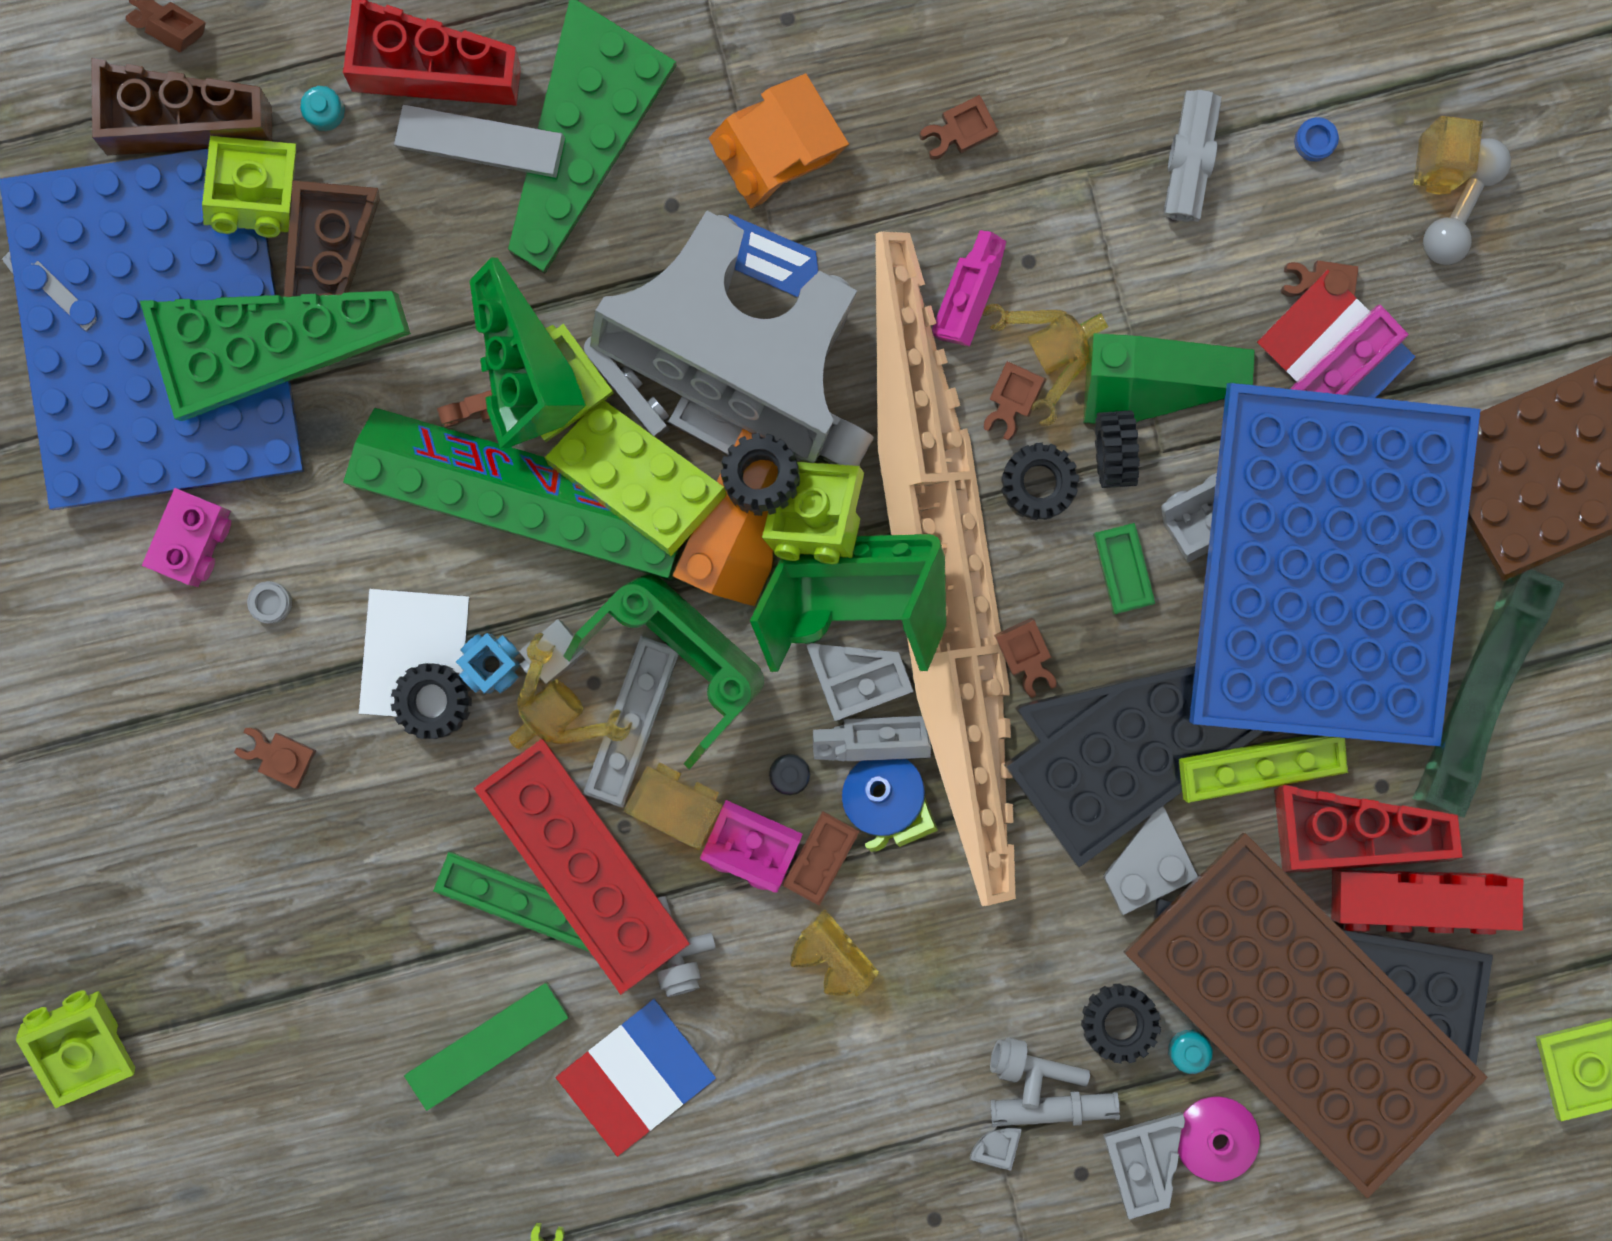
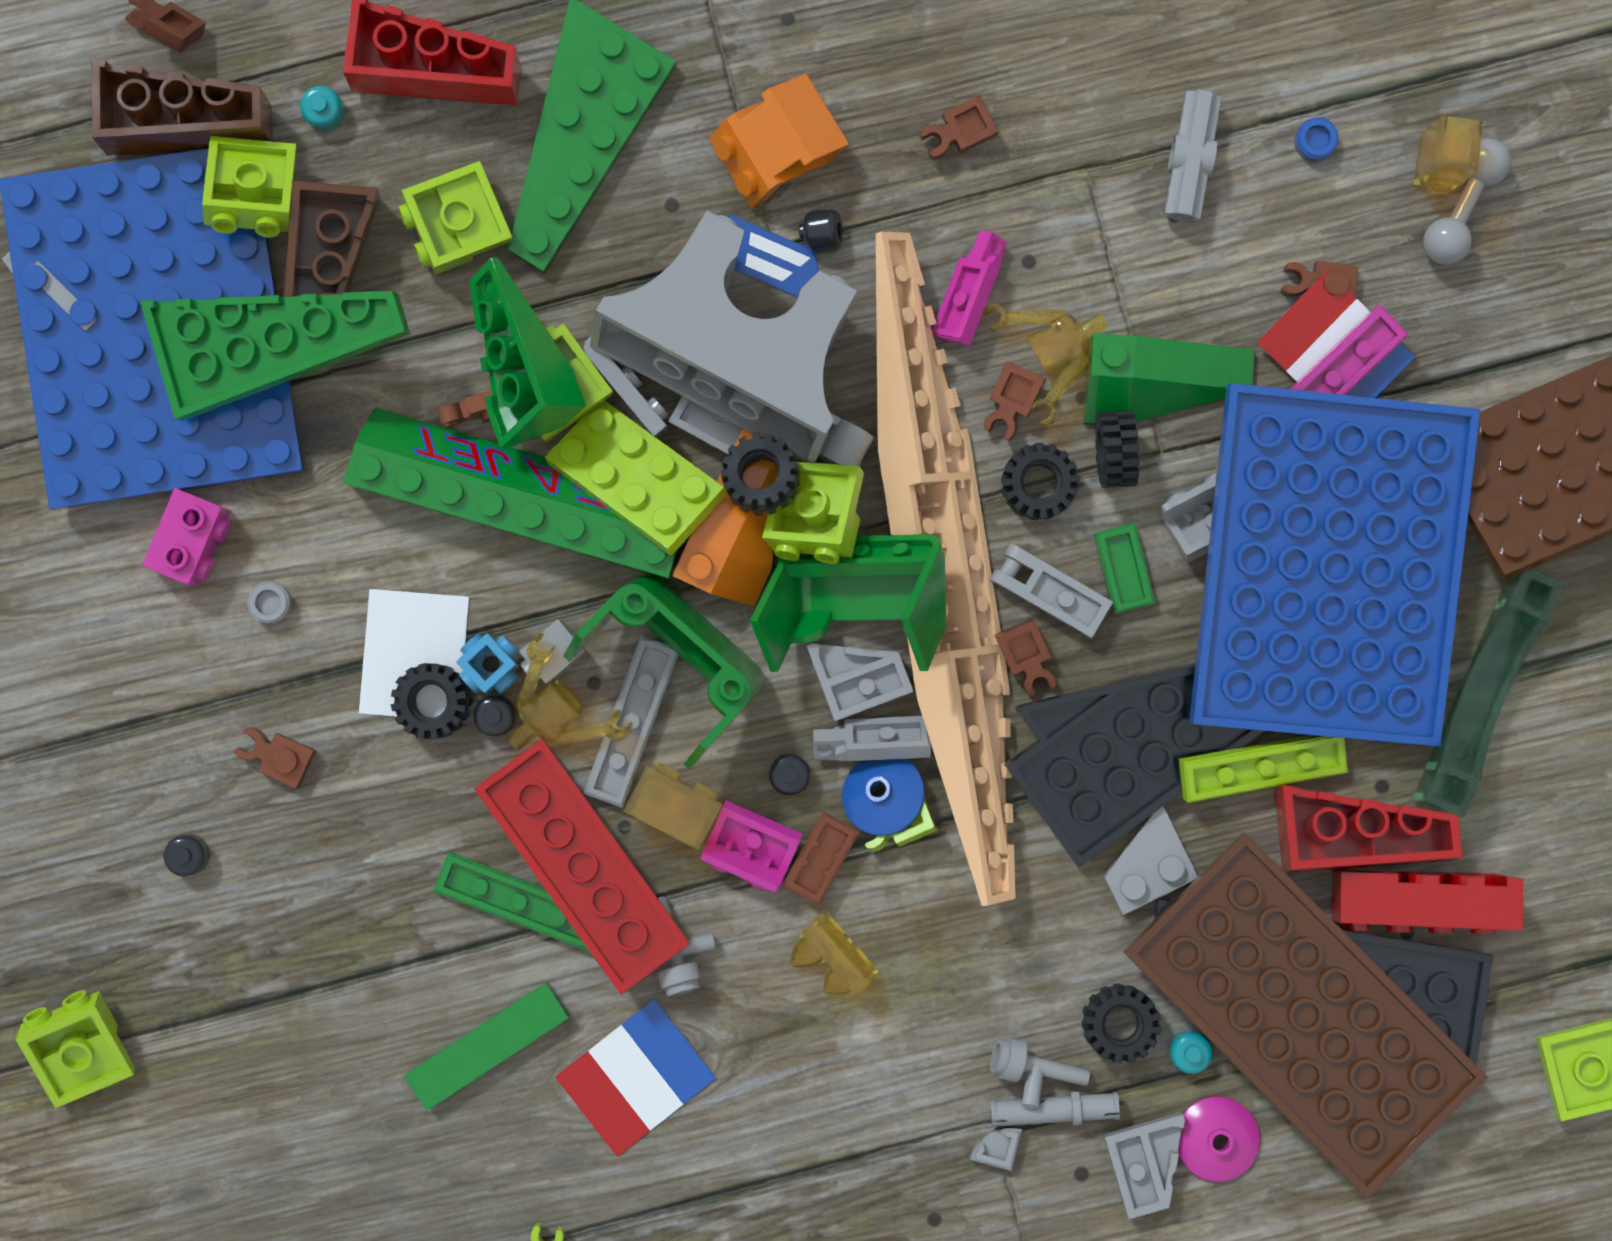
(186, 855): none -> black piece
(454, 218): none -> lime plate
(479, 141): light grey tile -> none
(495, 715): none -> black piece
(822, 230): none -> black piece
(1052, 591): none -> light grey plate

